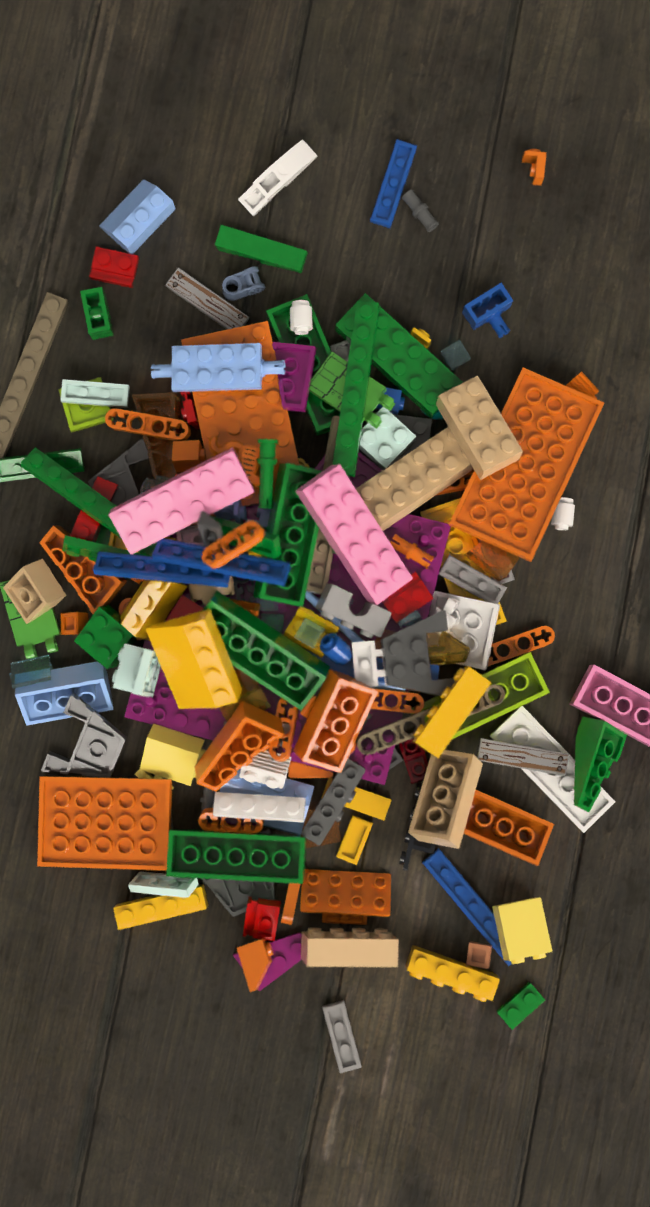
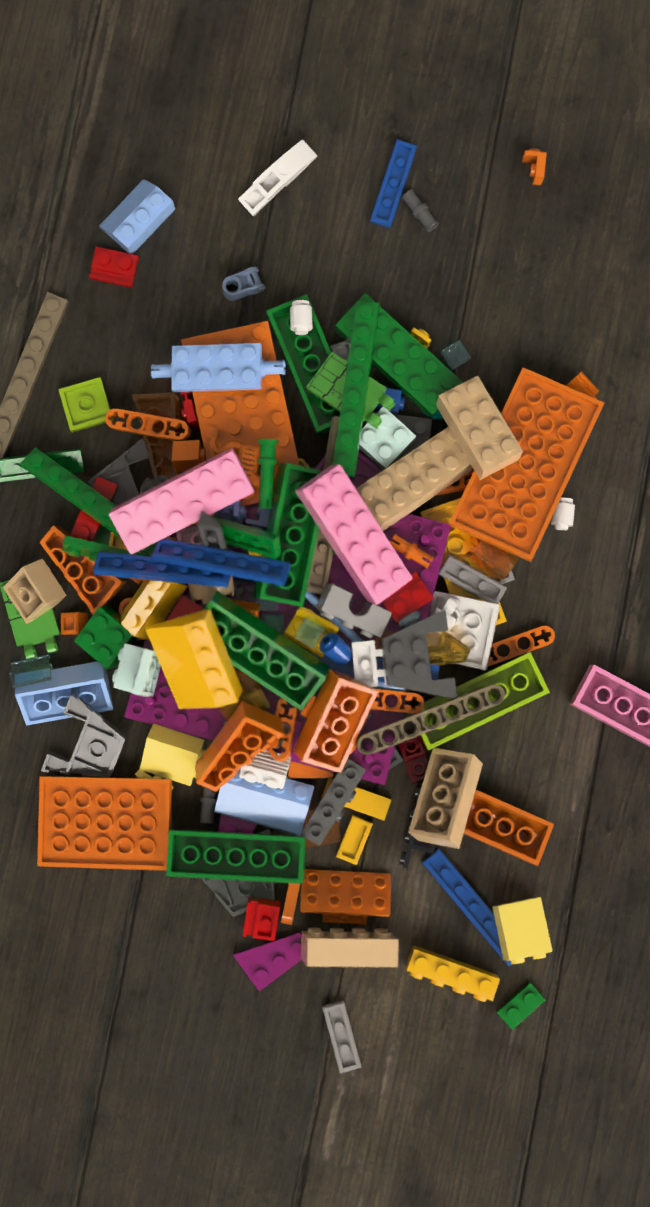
(95, 393): light aqua plate -> none
(97, 313): green brick -> none
(158, 908): yellow brick -> none
(162, 885): light aqua plate -> none
(206, 300): light grey tile -> none
(225, 827): orange beam -> none
(242, 546): orange beam -> none
(255, 961): orange slope -> none
(259, 248): green slope -> none
(259, 807): white plate -> none
(296, 382): magenta wing -> none
(451, 712): yellow brick -> none
(479, 955): nougat plate -> none
(488, 309): blue brick -> none
(523, 757): light grey tile -> none
(525, 730): white plate -> none
(595, 751): green wedge -> none

